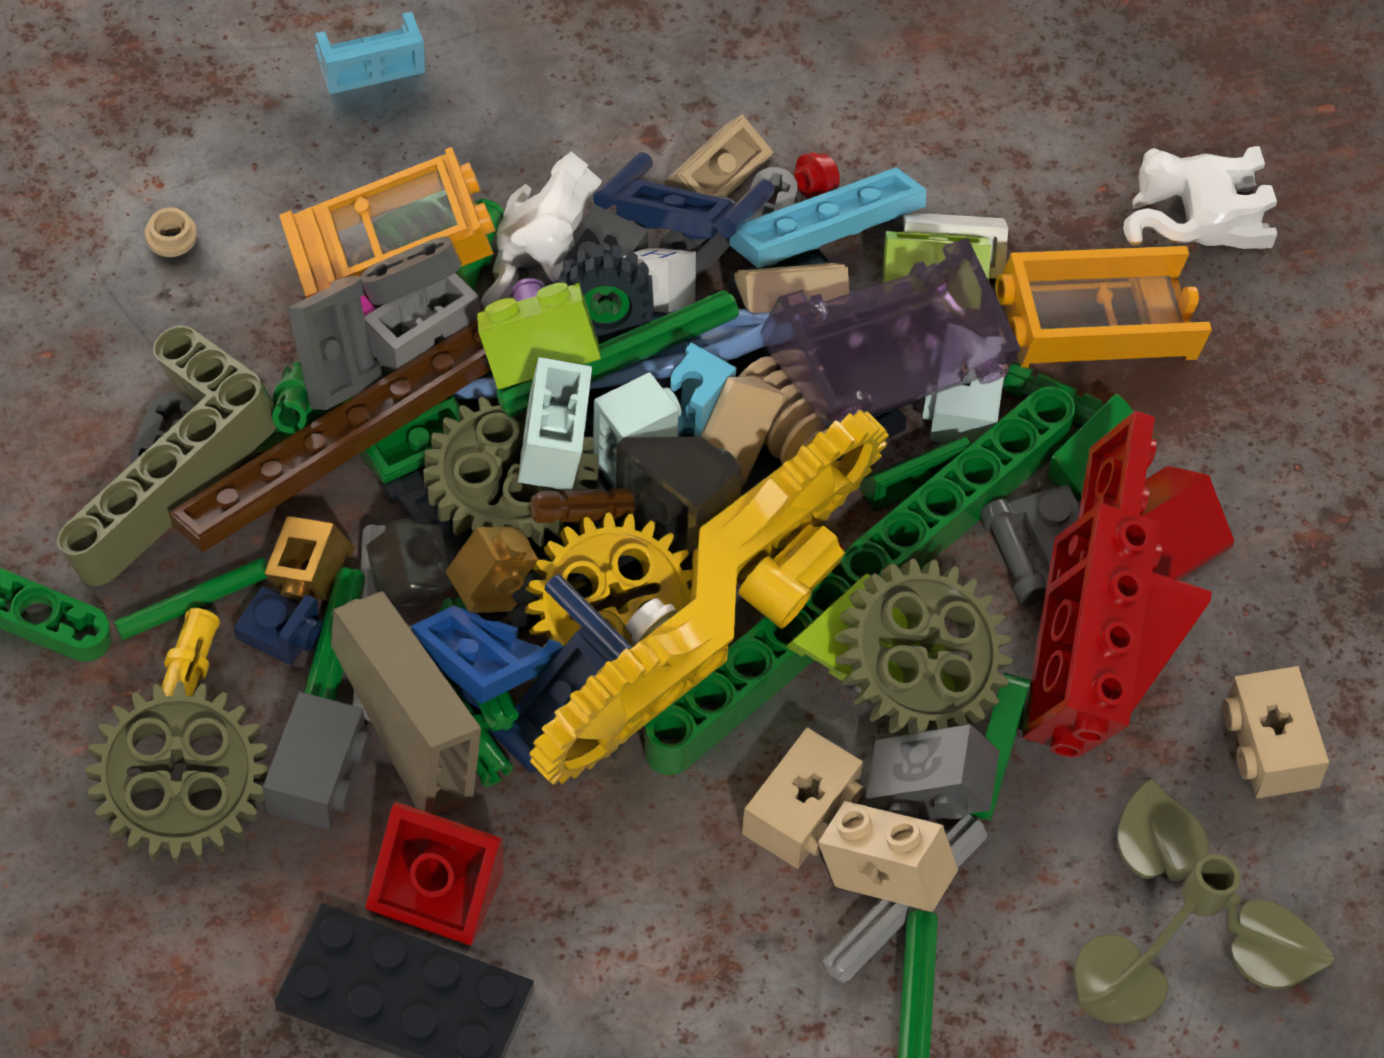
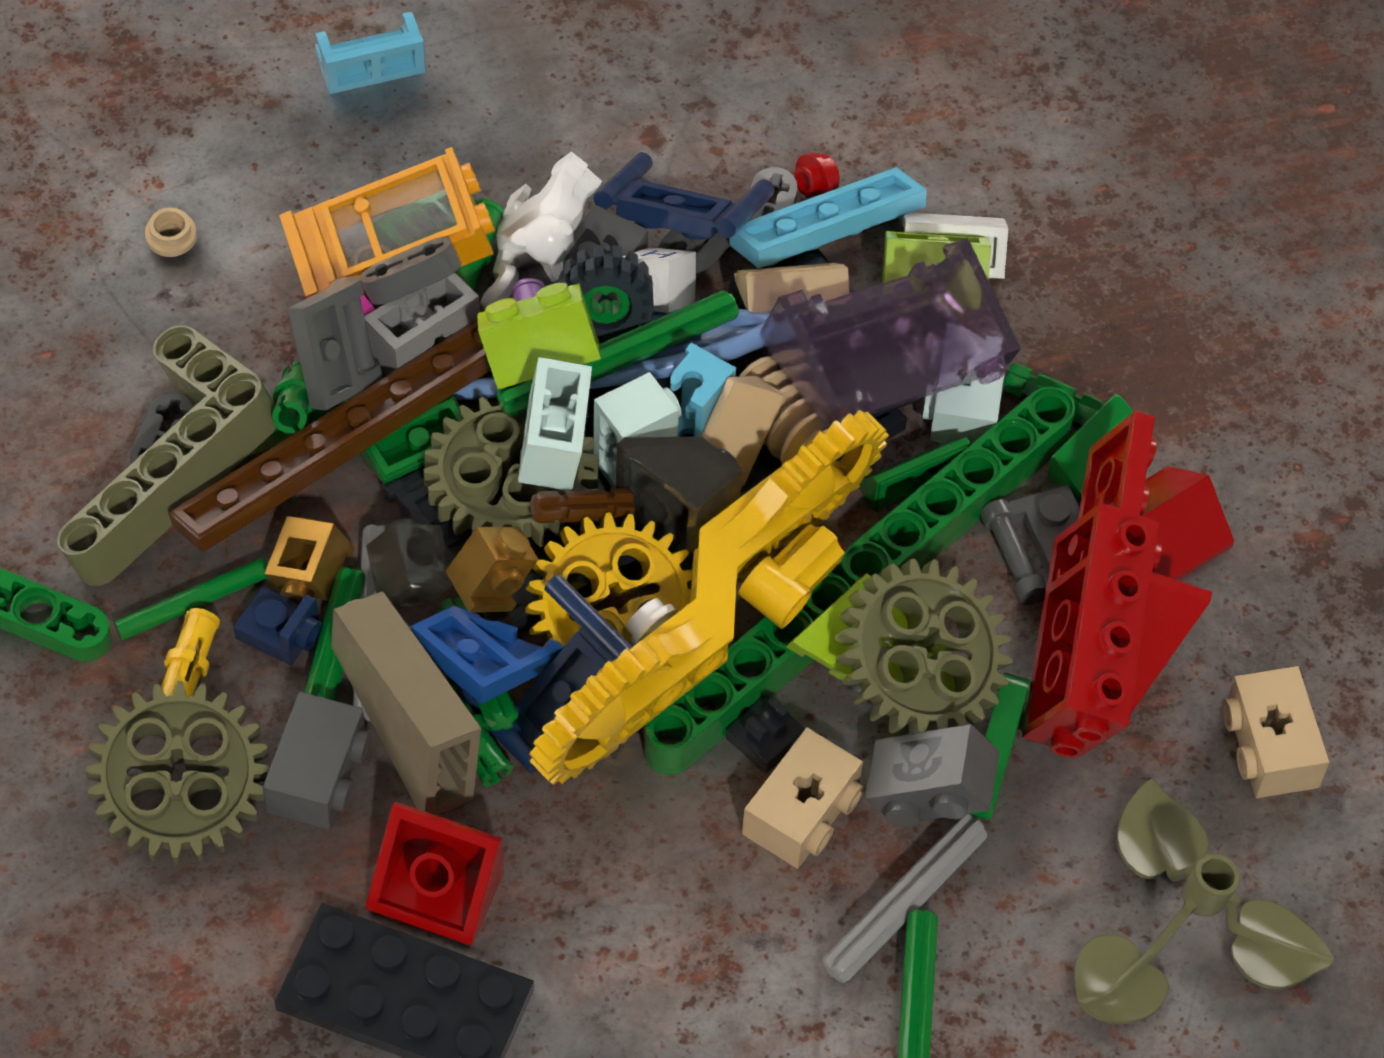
(723, 160): tan slope -> none
(765, 733): none -> black tile
(888, 856): tan brick -> none
(1101, 305): light orange door -> none
(1210, 200): white animal -> none

